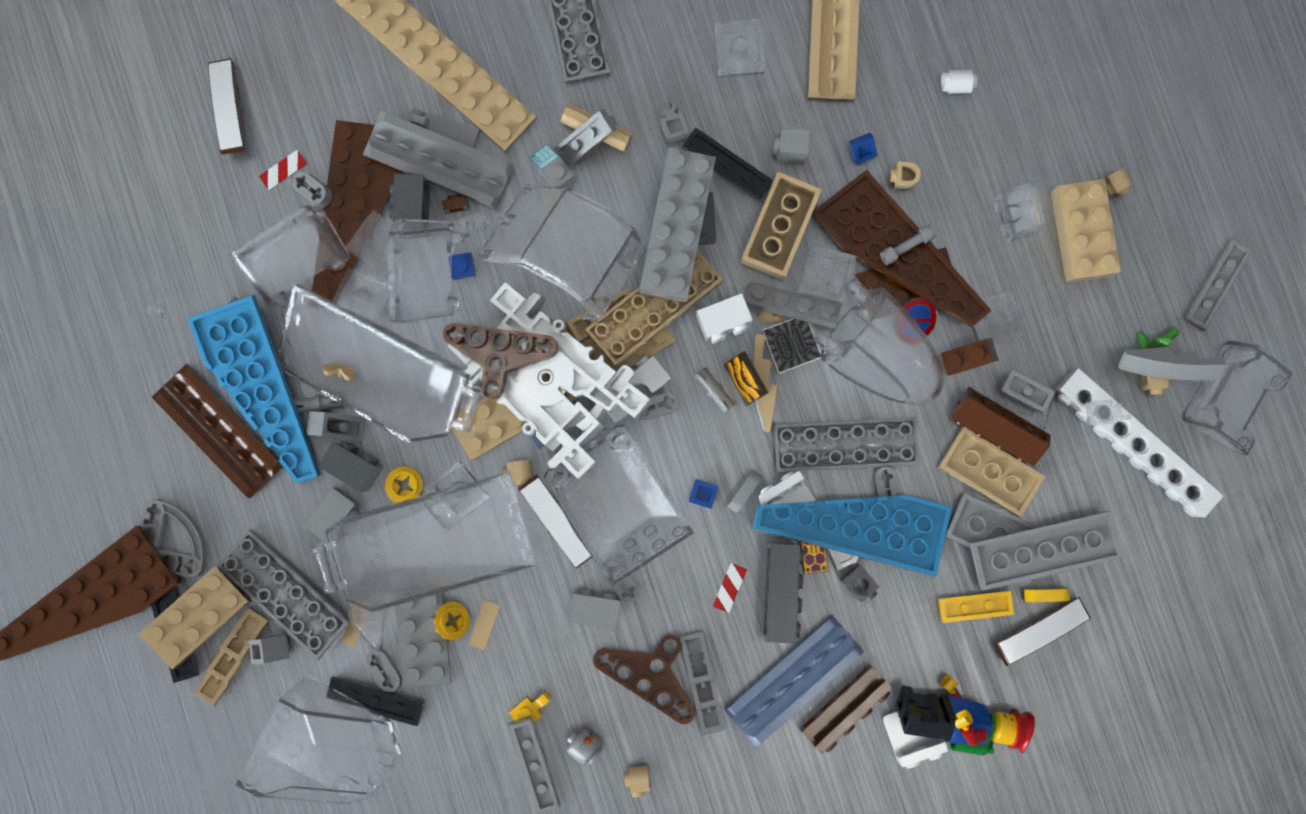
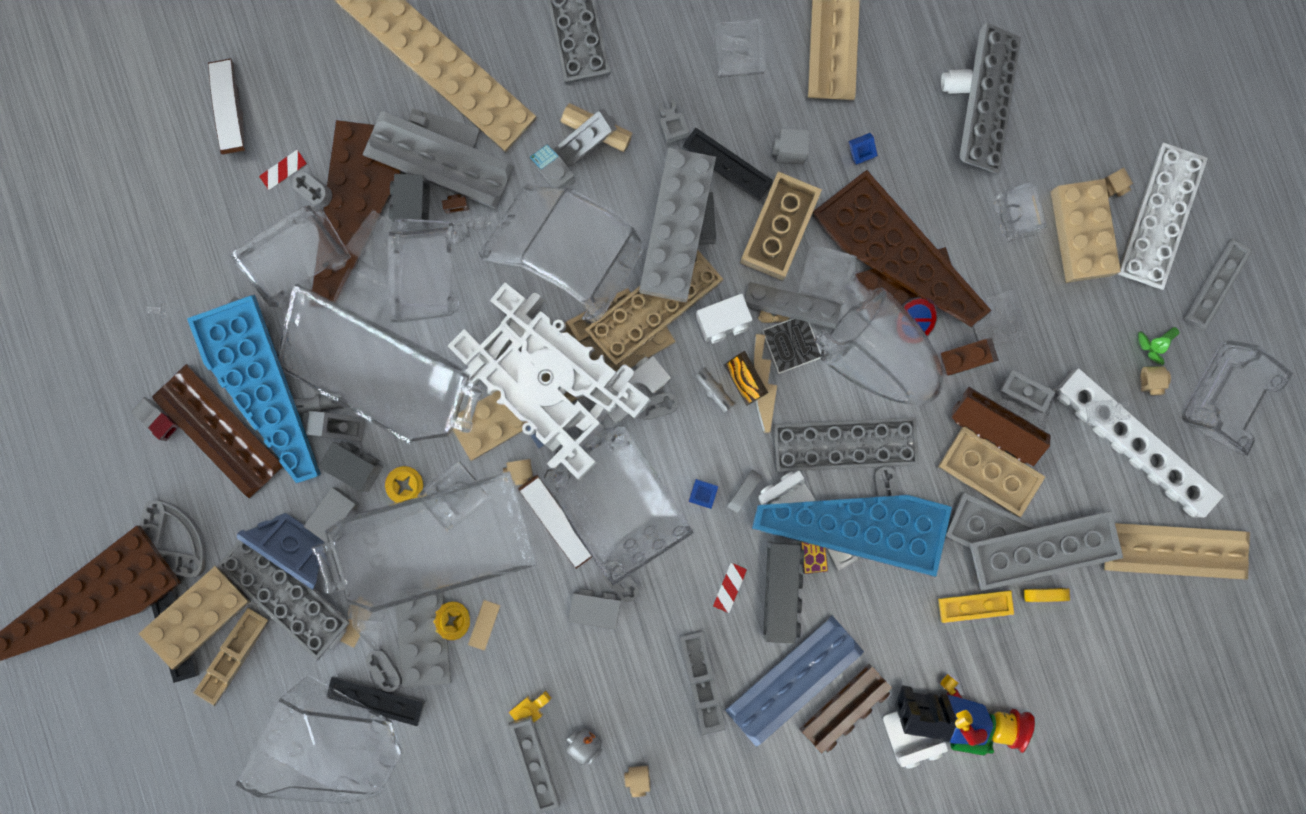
(155, 419): none -> leg
(269, 649): light grey brick -> none
(286, 545): none -> sand blue wing
(343, 371): tan piece -> none
(462, 266): blue plate -> none
(511, 355): reddish brown beam -> none
(660, 682): reddish brown beam -> none
(850, 579): dark grey brick -> none
(904, 175): tan plate -> none
(924, 235): light grey bar -> none
(990, 98): none -> light grey plate
(1042, 631): white slope -> none
(1162, 216): none -> white plate
(1165, 364): light grey slope -> none
(1182, 551): none -> tan plate

